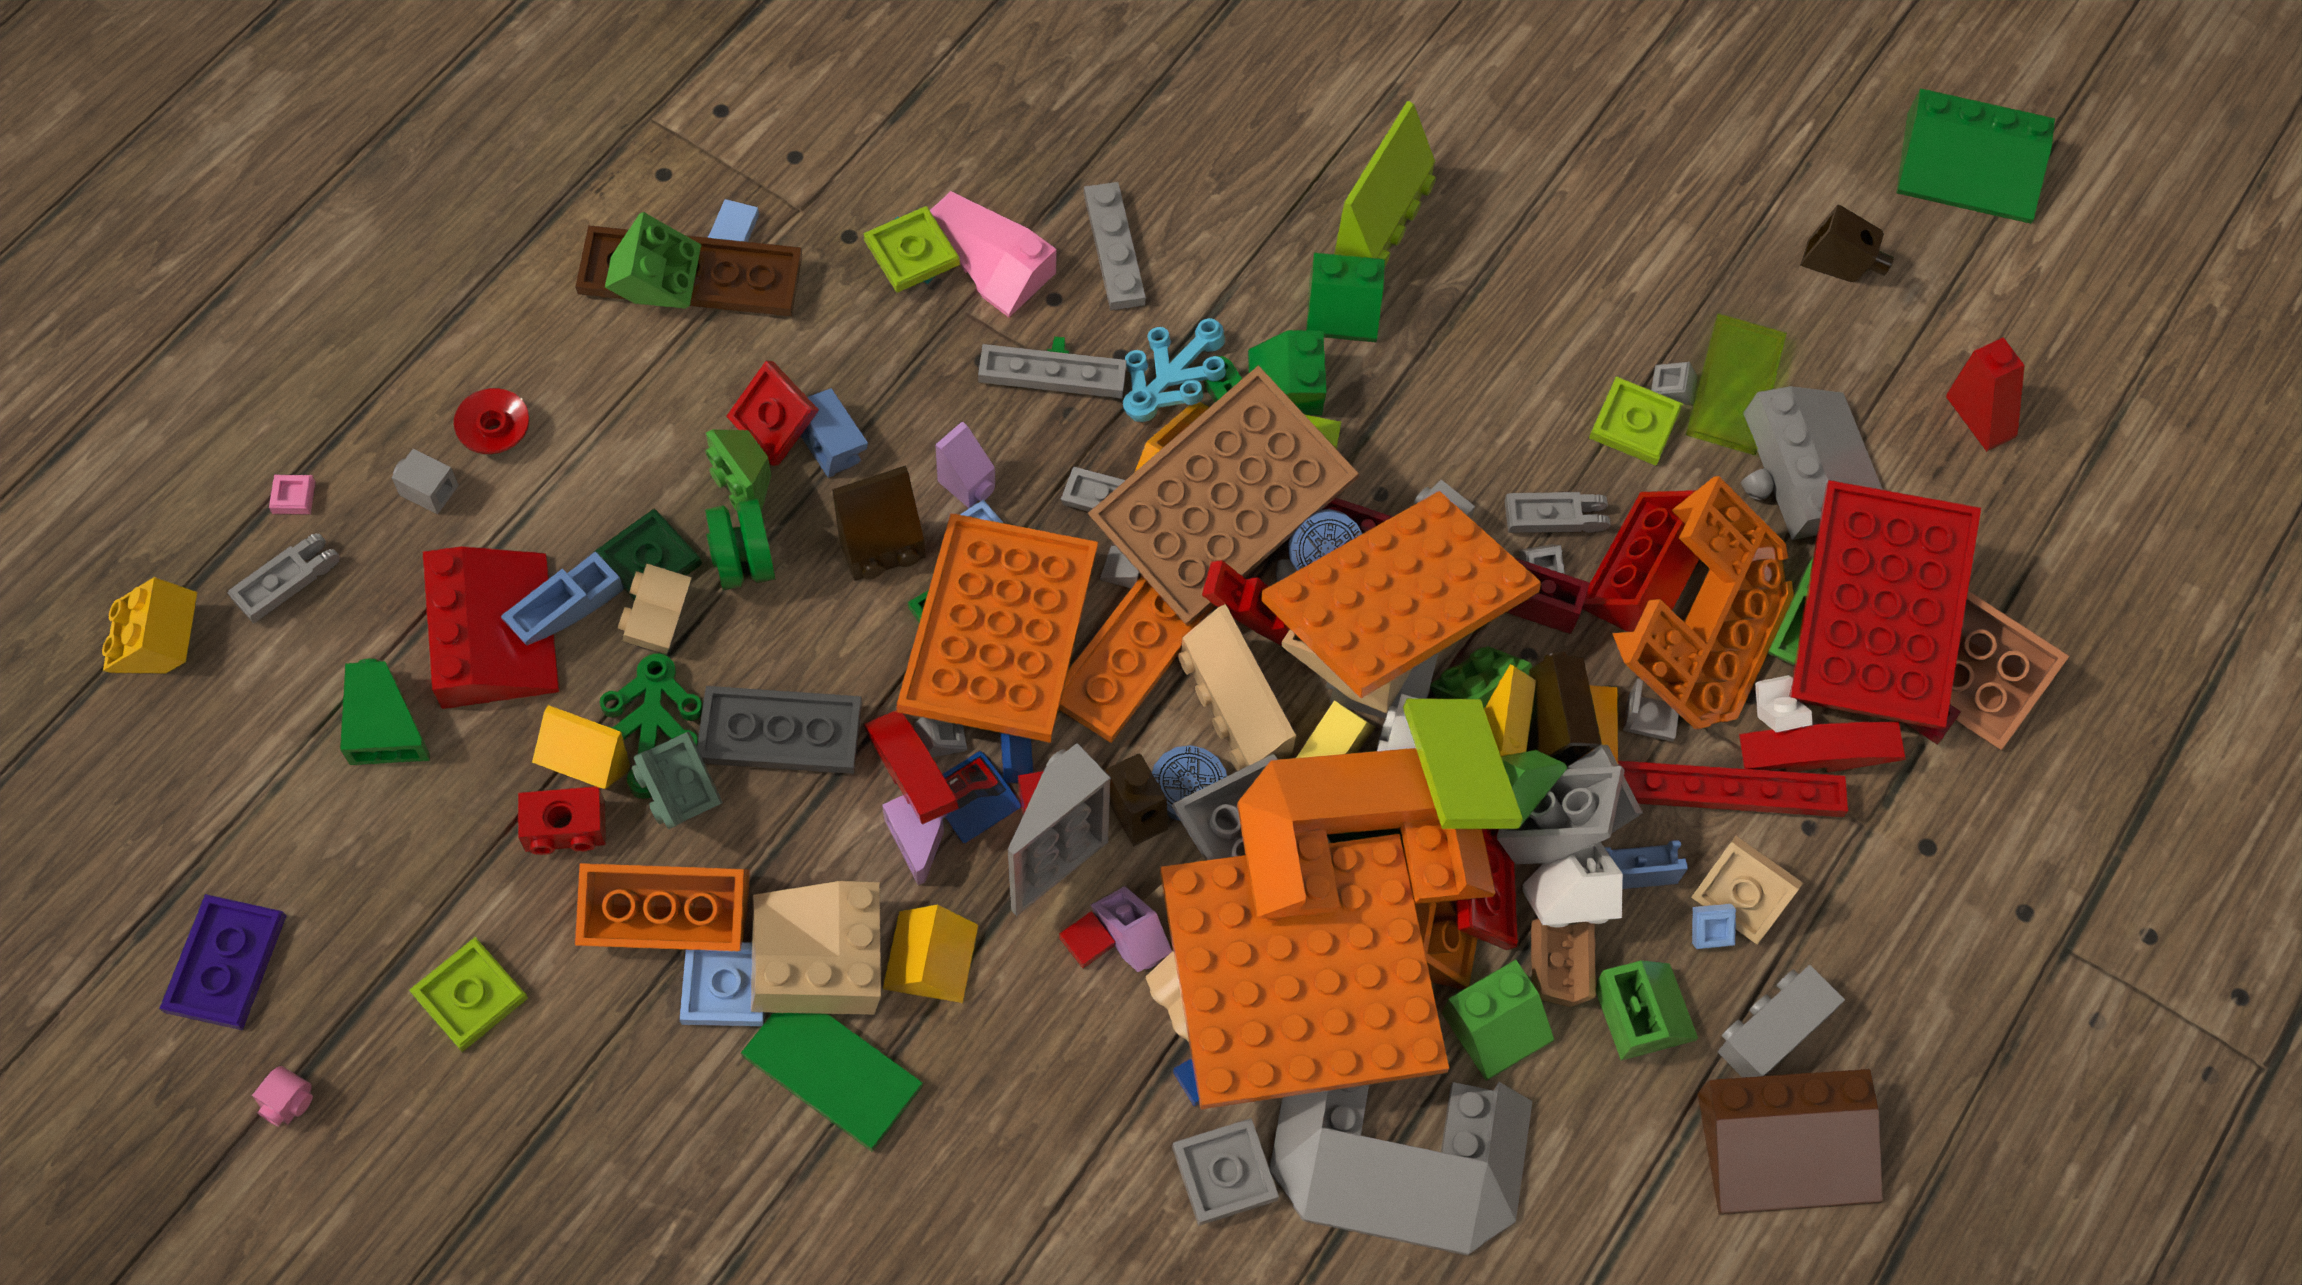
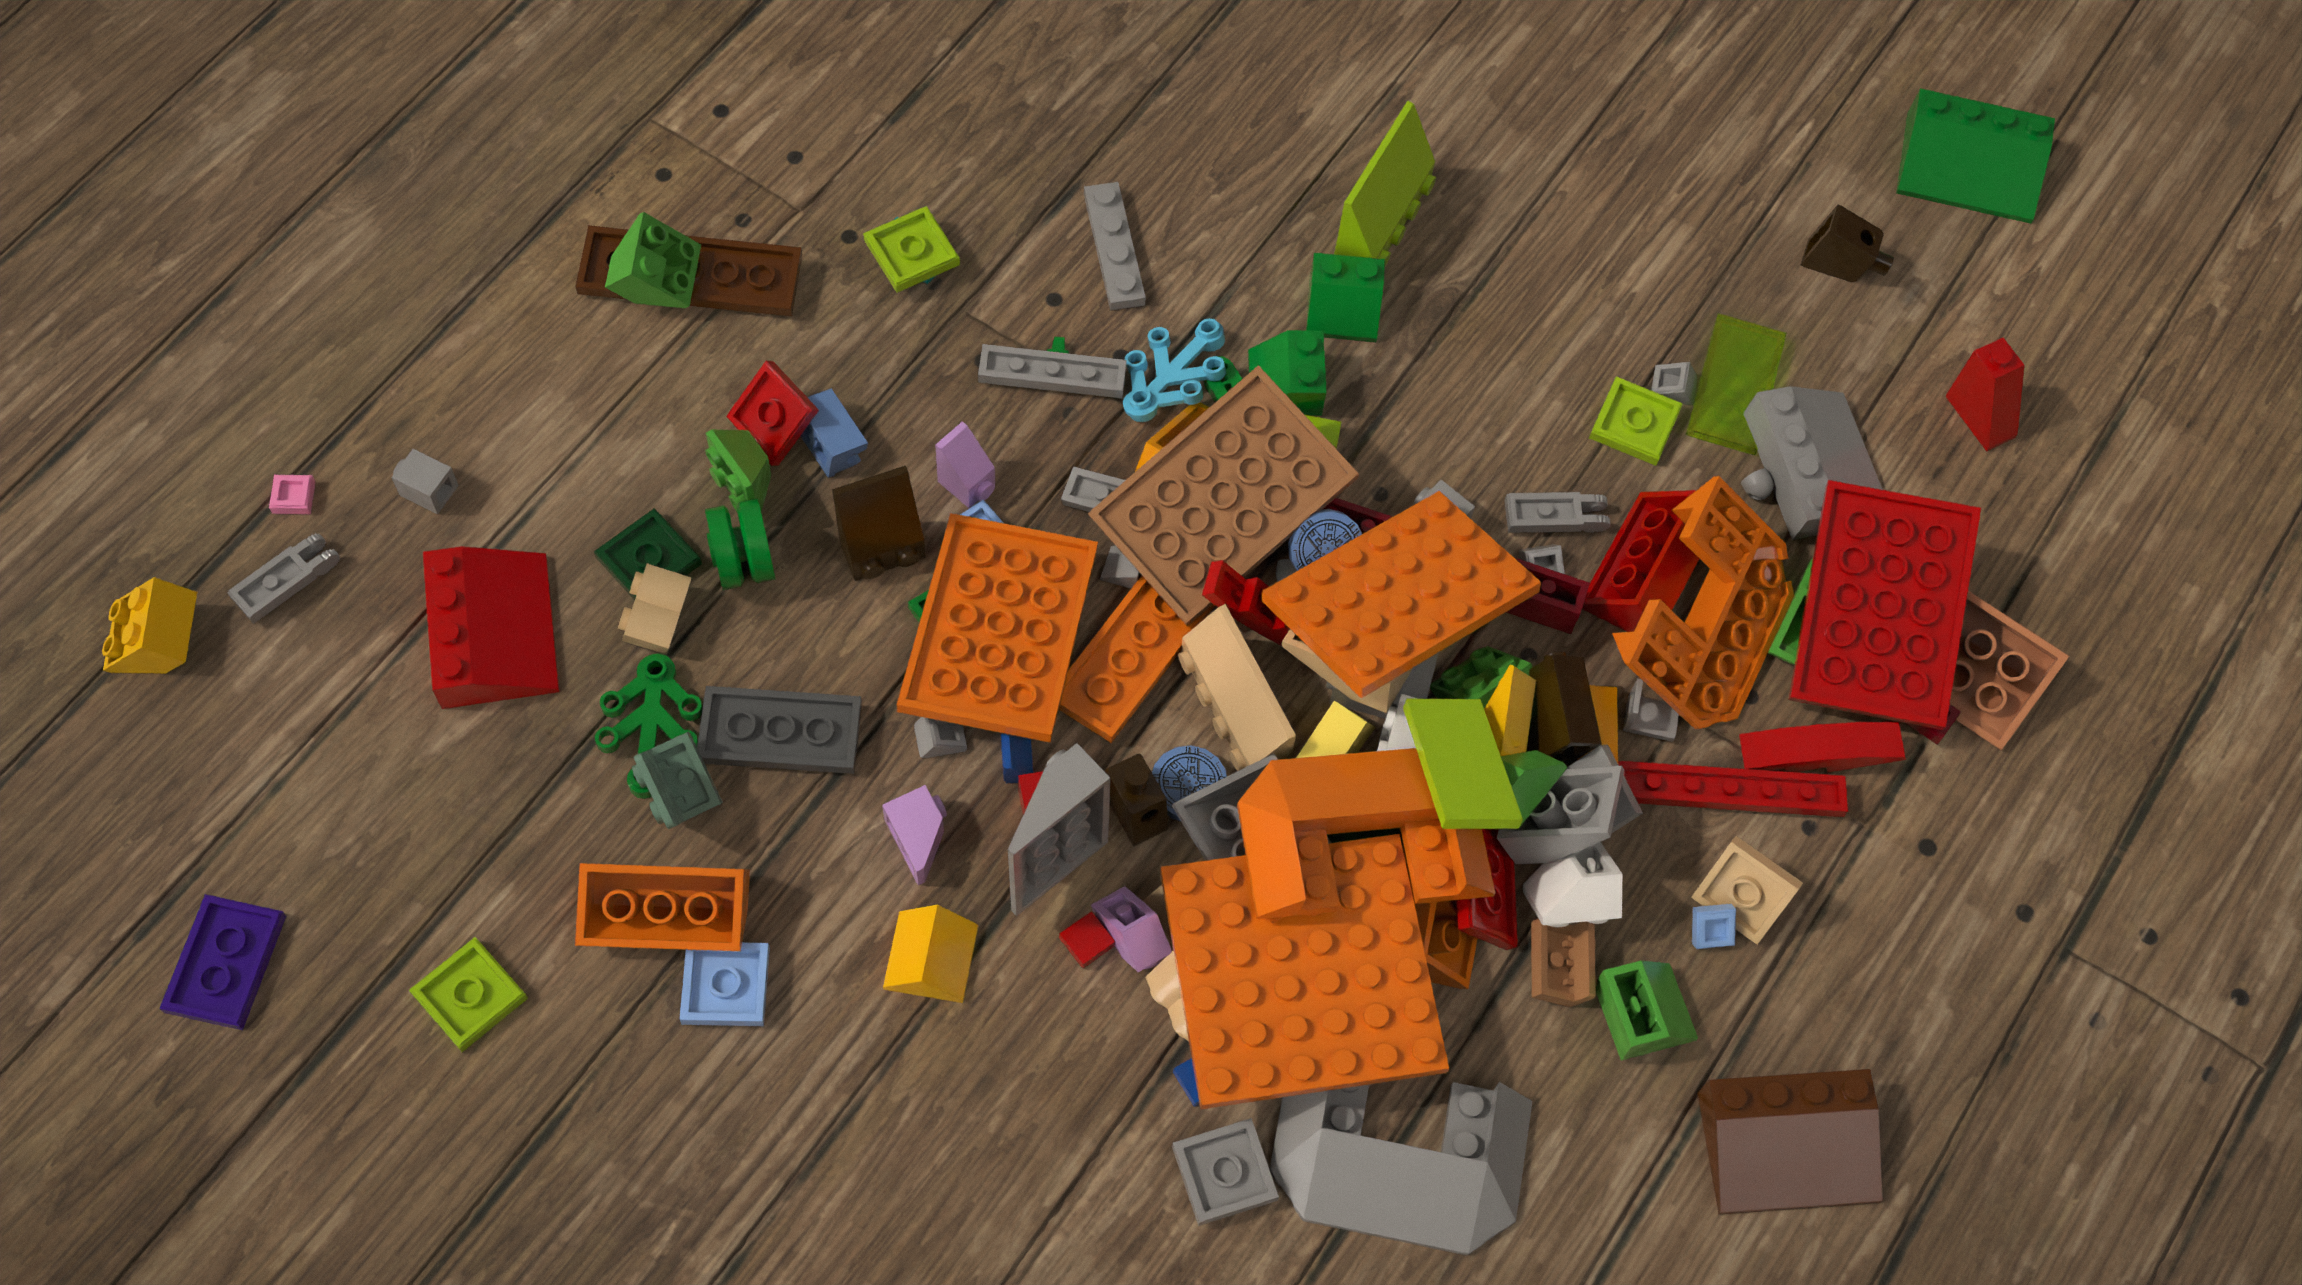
(282, 1096): bright pink plate -> none
(376, 718): green slope -> none
(487, 409): red dish -> none
(542, 809): red brick -> none
(563, 600): medium blue slope -> none
(580, 748): yellow slope -> none
(734, 221): light blue tile -> none
(817, 949): tan slope -> none
(833, 1073): green tile -> none
(911, 766): red slope -> none
(980, 796): sticker -> none
(998, 254): bright pink wedge -> none
(1499, 1020): bright green slope -> none
(1649, 865): medium blue hinge -> none
(1776, 706): white bracket -> none
(1779, 1023): light grey brick -> none

